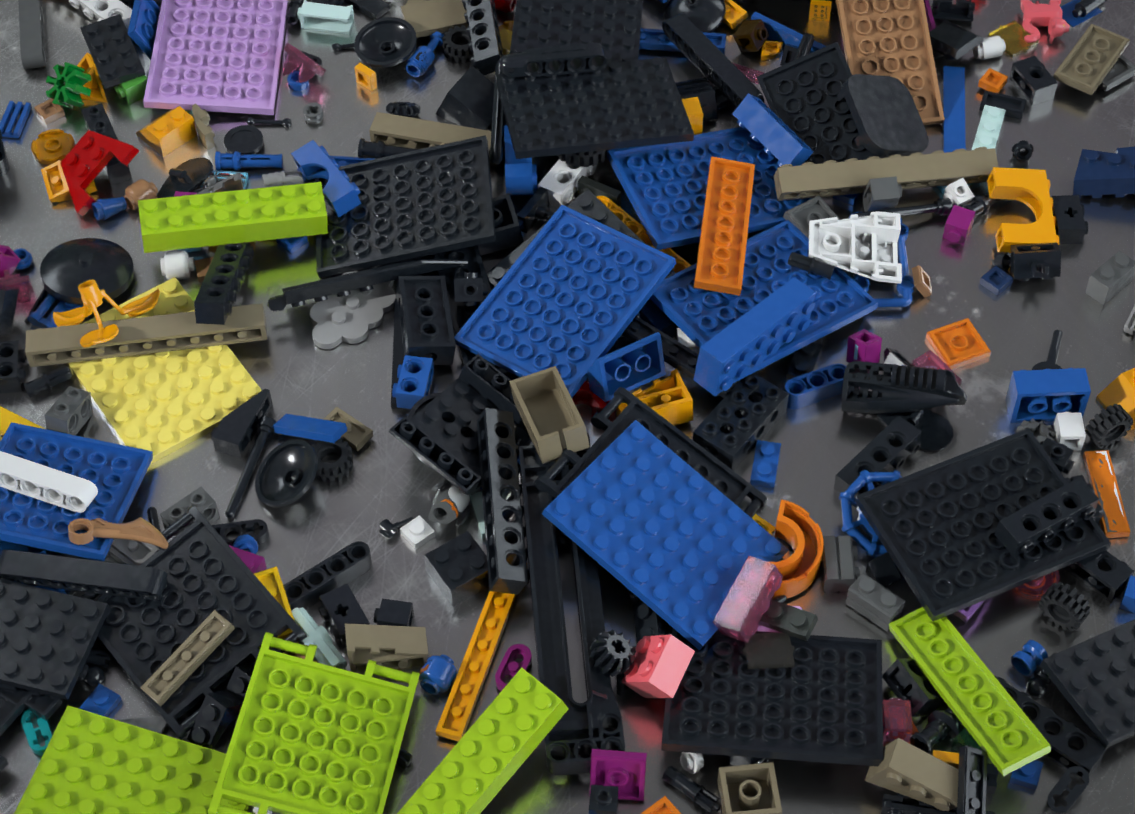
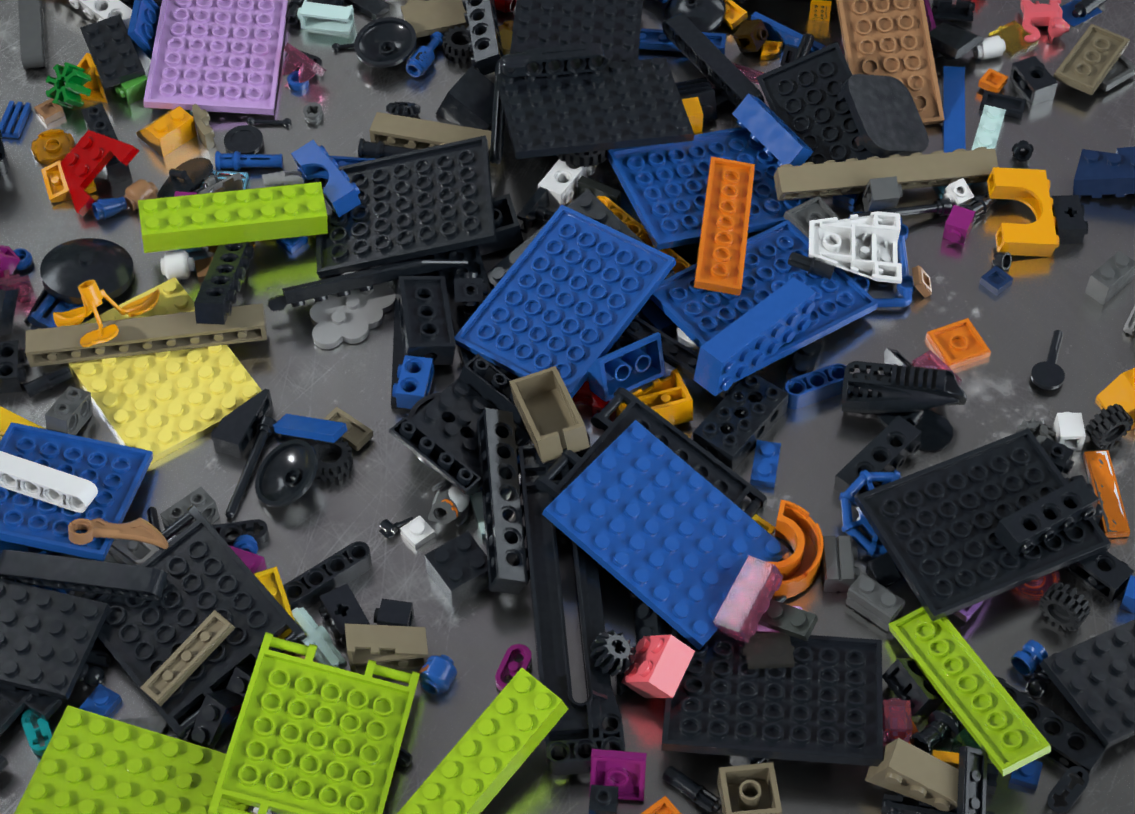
(365, 77): light orange tile -> none
(475, 665): light orange plate -> none
(519, 173): blue brick -> none
(692, 762): white plate -> none
(864, 347): magenta brick -> none
(1035, 261): black brick -> none
(1046, 393): blue brick -> none

